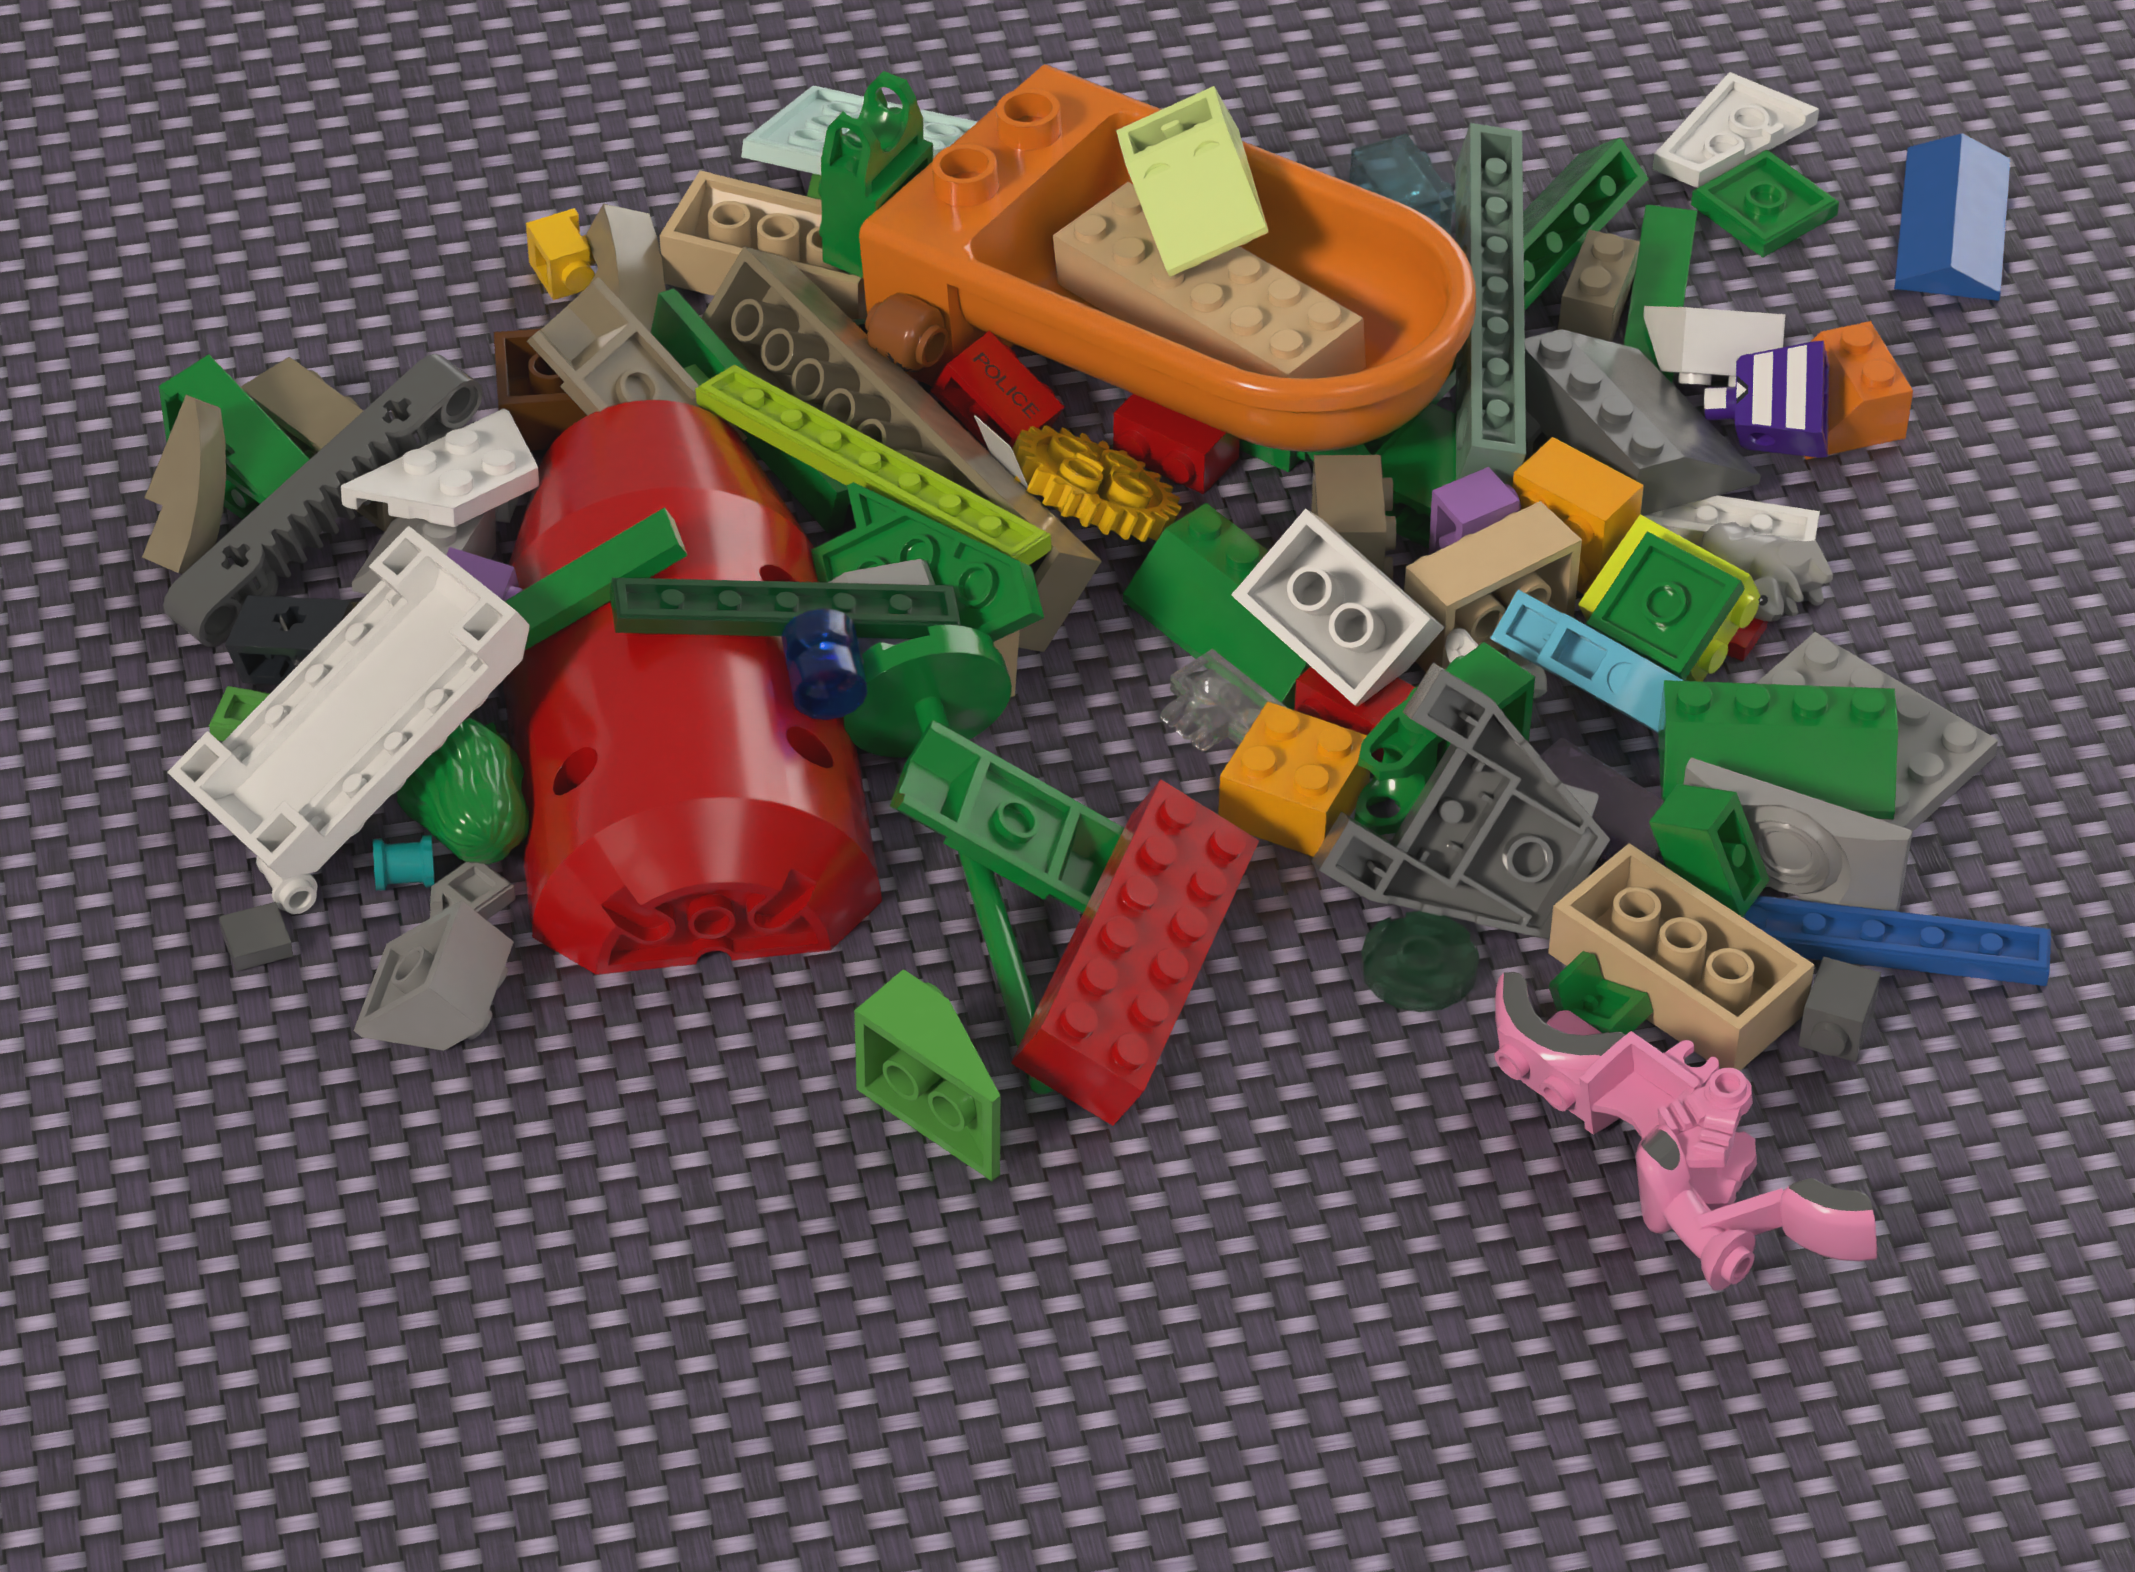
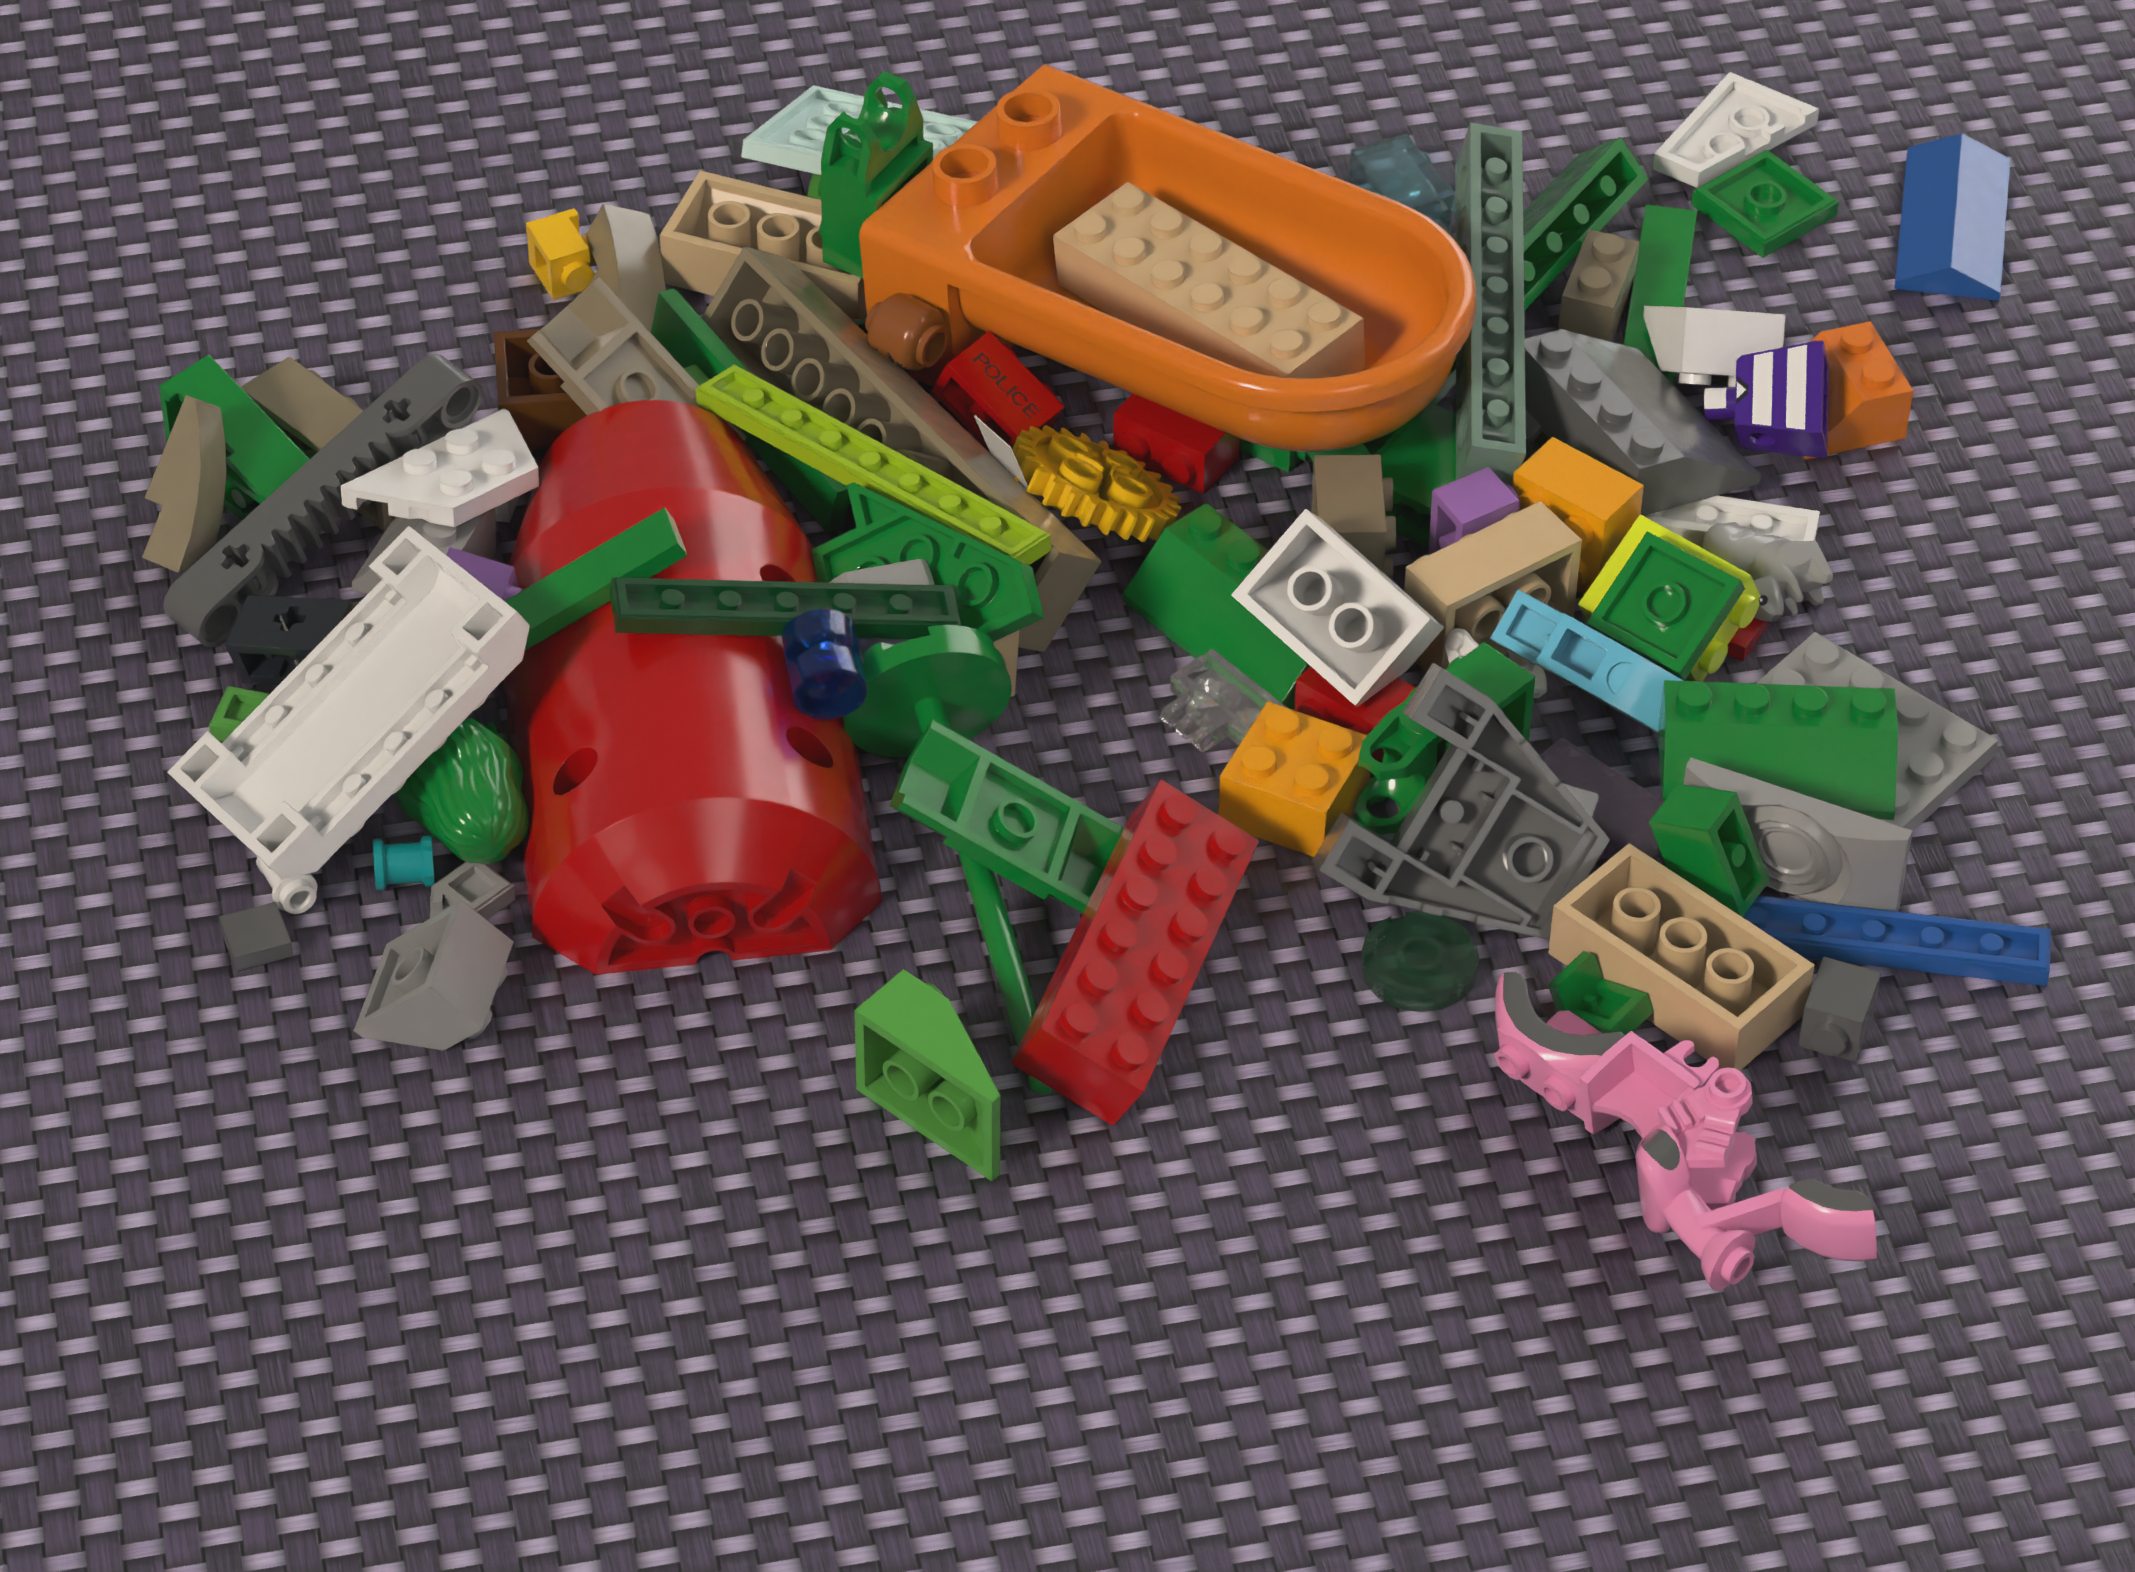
(1193, 180): yellowish green slope -> none

